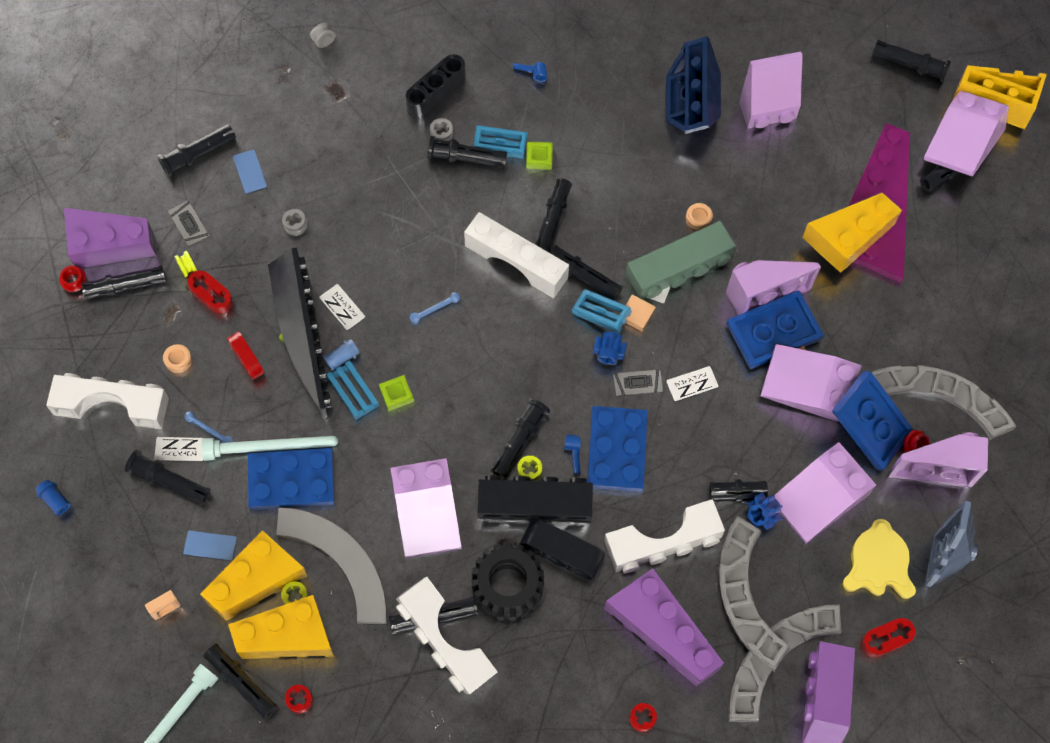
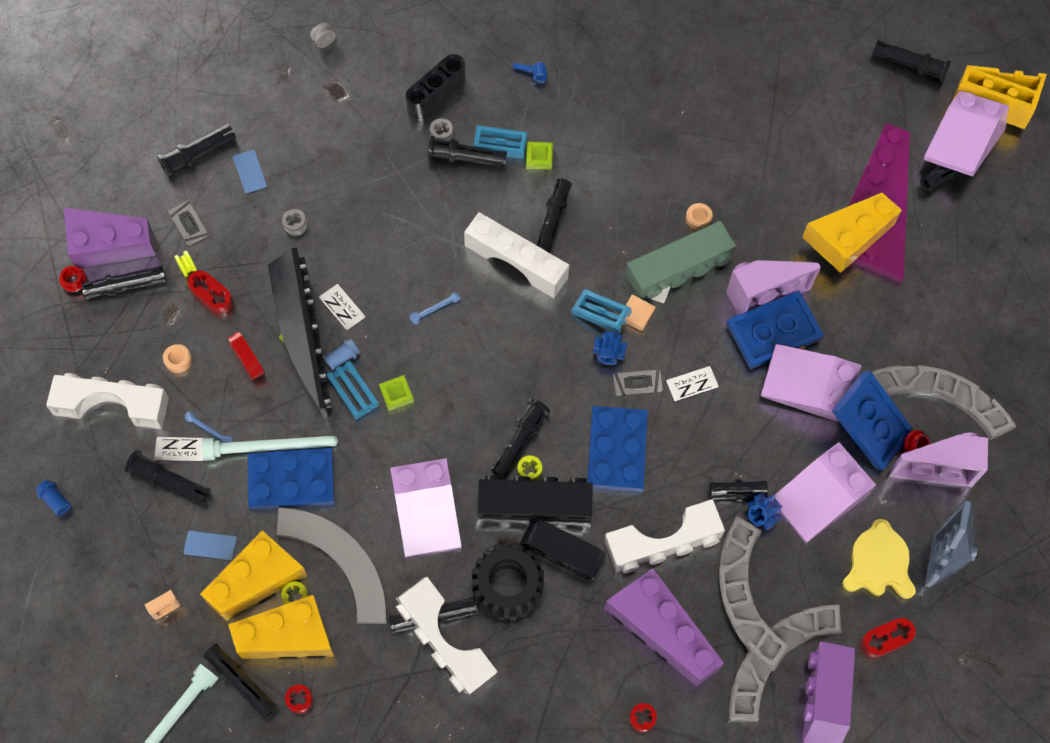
(573, 443): blue hand -> none
(588, 274): black pin -> none
(694, 87): dark blue wedge -> none
(772, 90): lavender slope -> none

